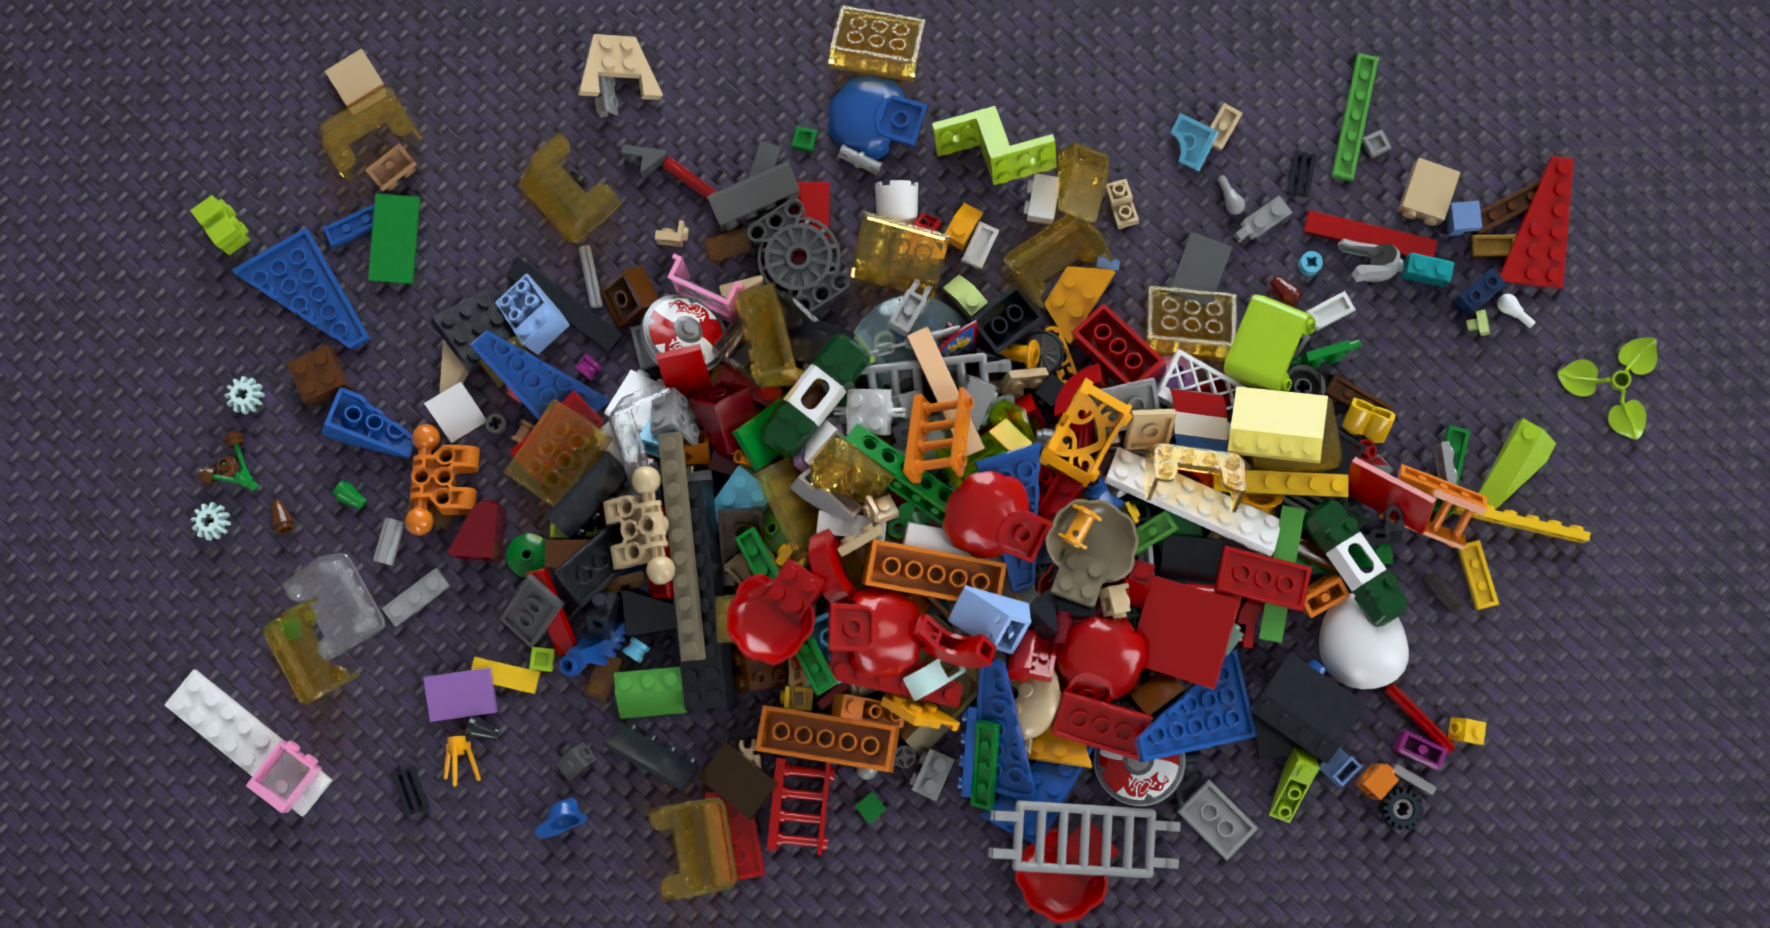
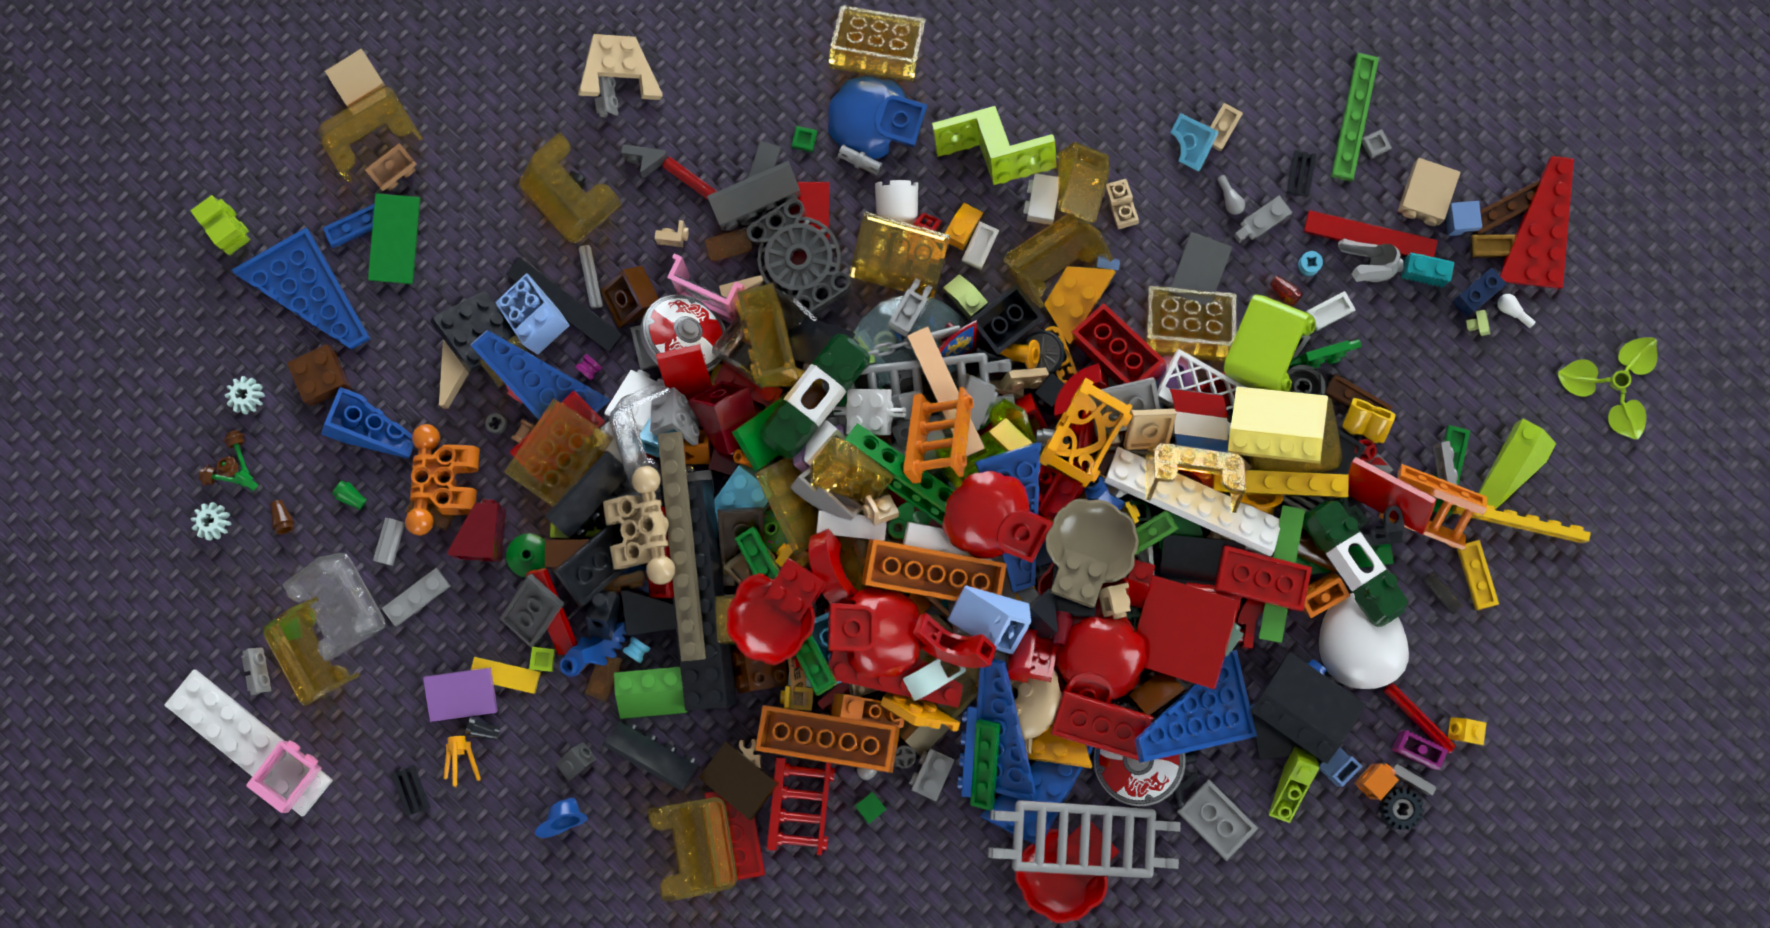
(255, 662): none -> light grey hinge
(455, 412): white sticker -> none
(867, 534): tan plate -> none
(1081, 524): light orange hose -> none

